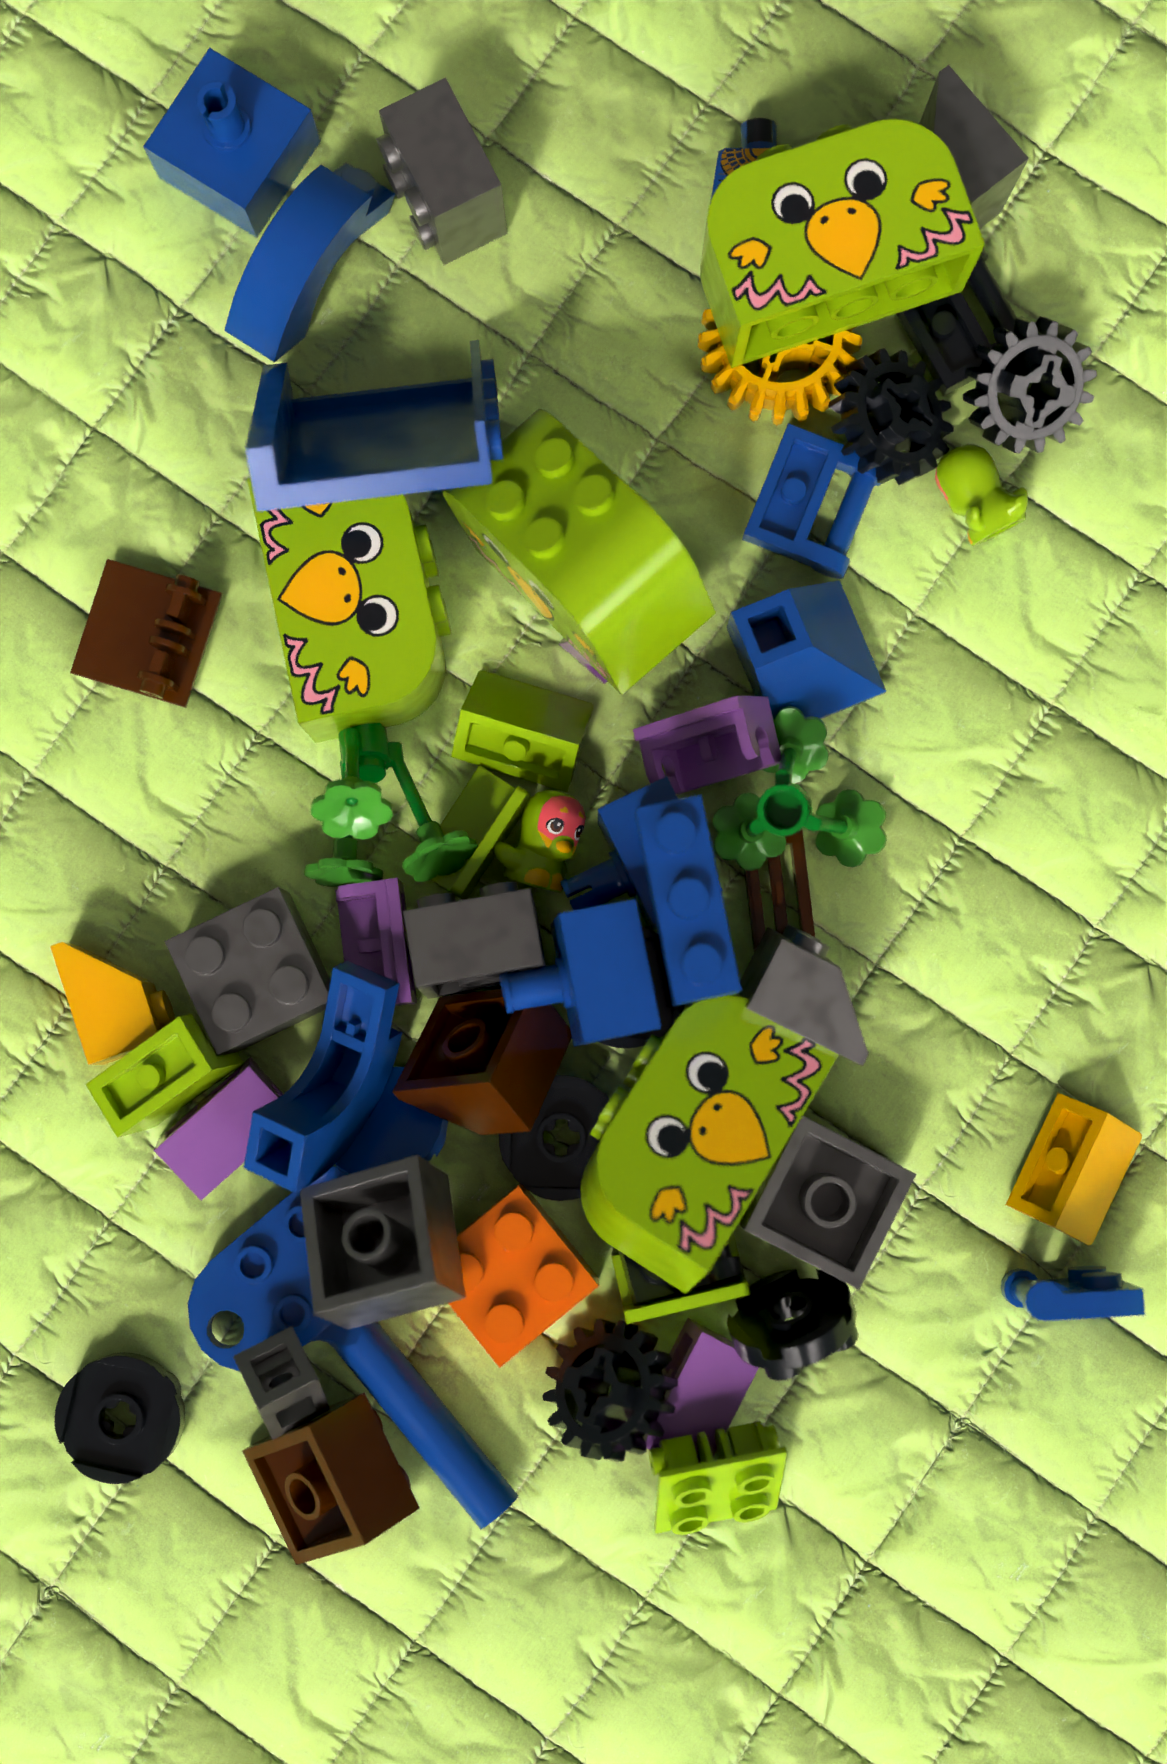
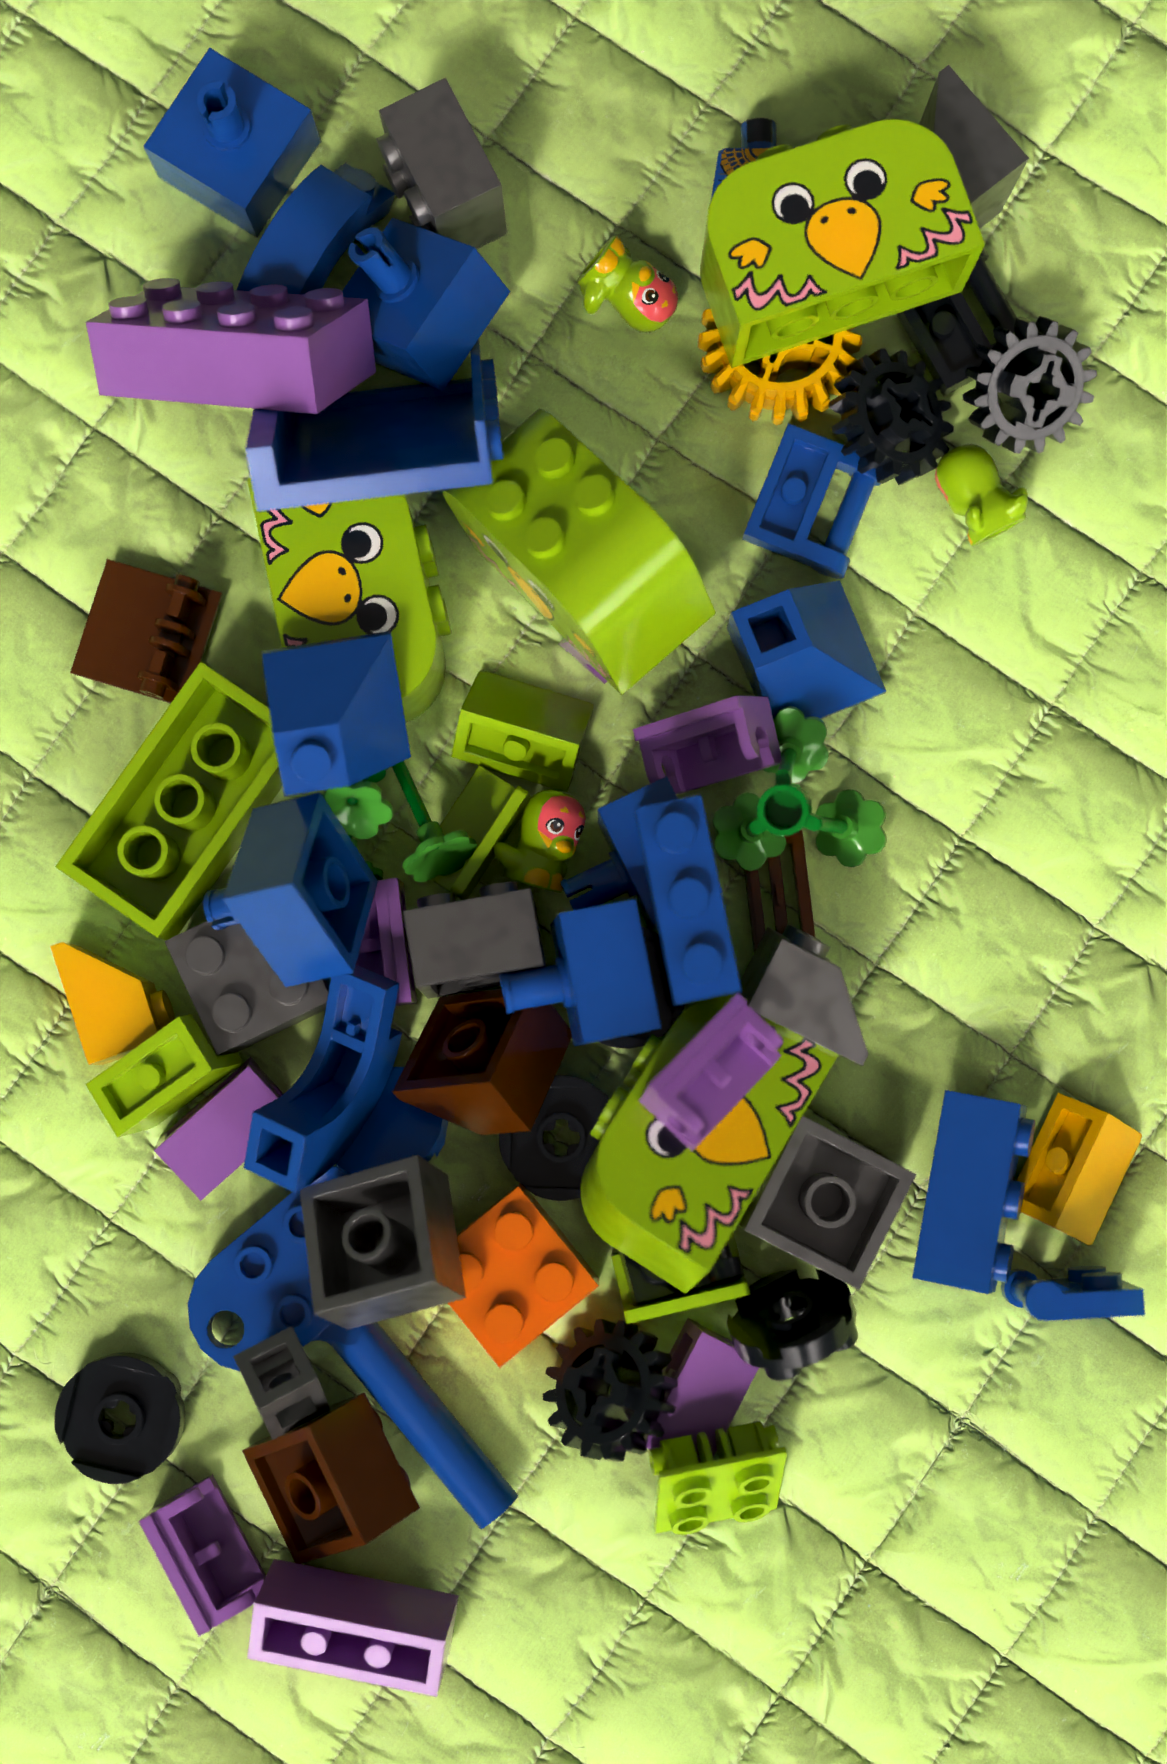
(179, 806): none -> lime brick
(204, 1554): none -> medium lavender hinge
(233, 346): none -> medium lavender brick
(298, 891): none -> blue brick
(335, 711): none -> blue slope
(353, 1627): none -> medium lavender brick
(423, 298): none -> blue brick
(633, 288): none -> lime animal
(713, 1072): none -> medium lavender hinge
(973, 1192): none -> blue brick

